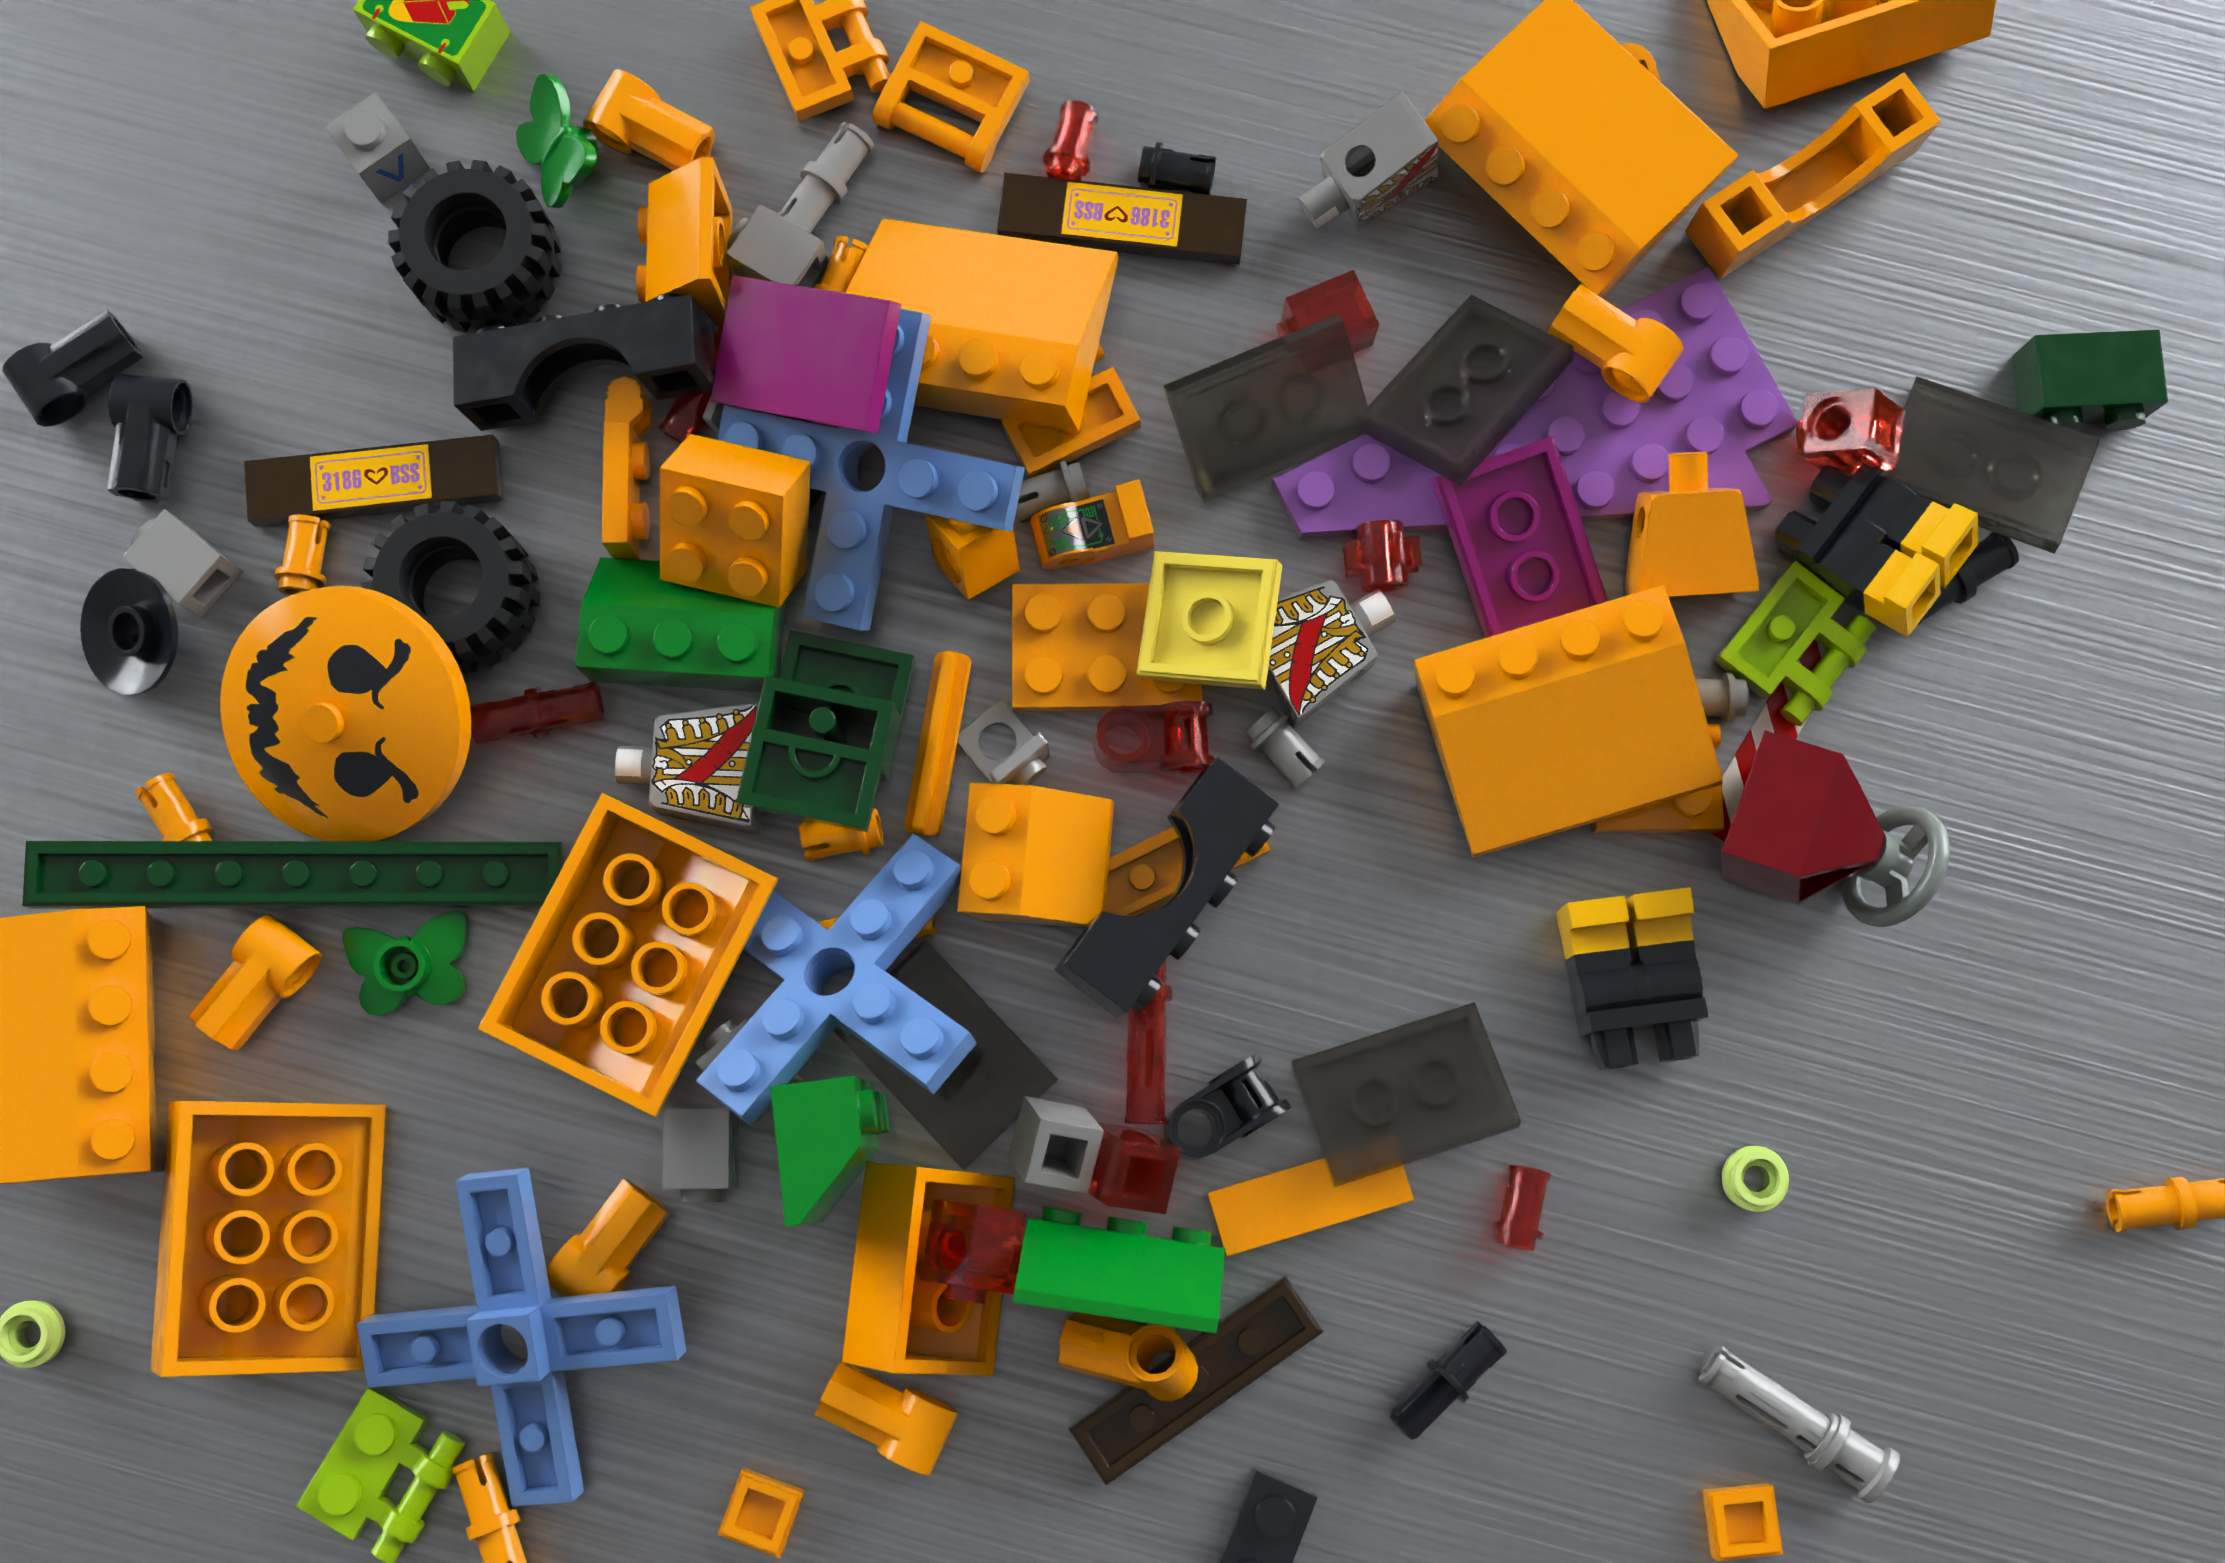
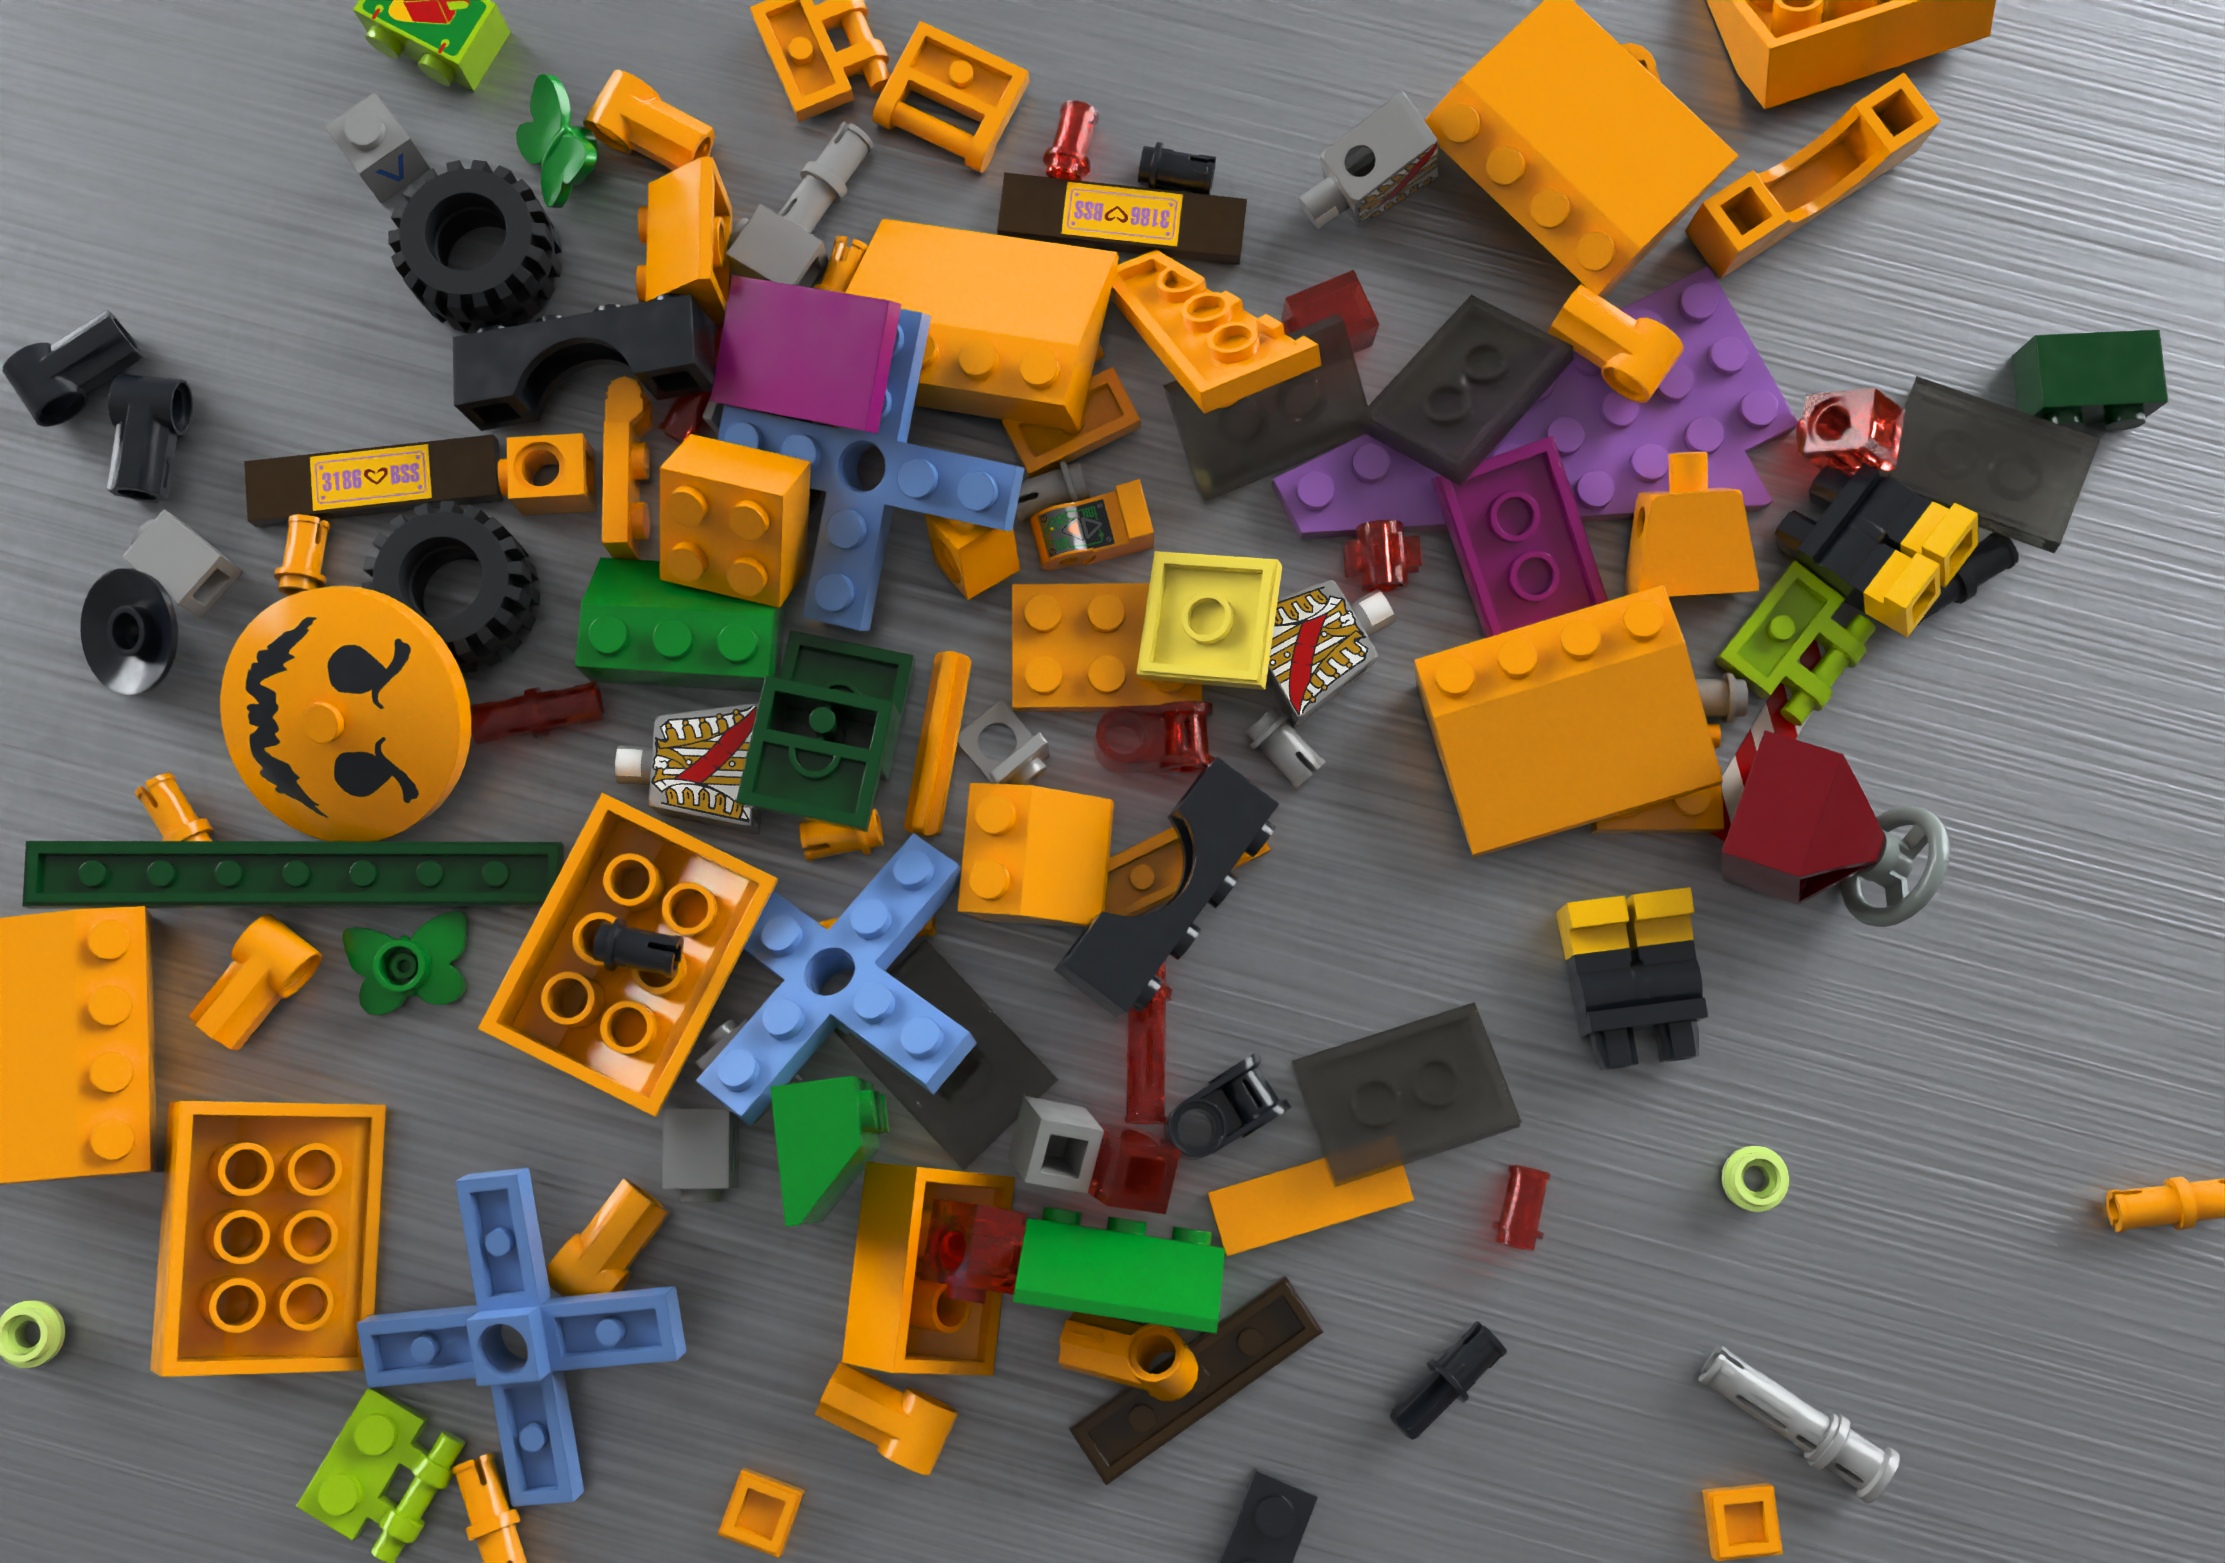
(572, 489): none -> light orange brick
(637, 948): none -> black pin
(1206, 335): none -> light orange wing

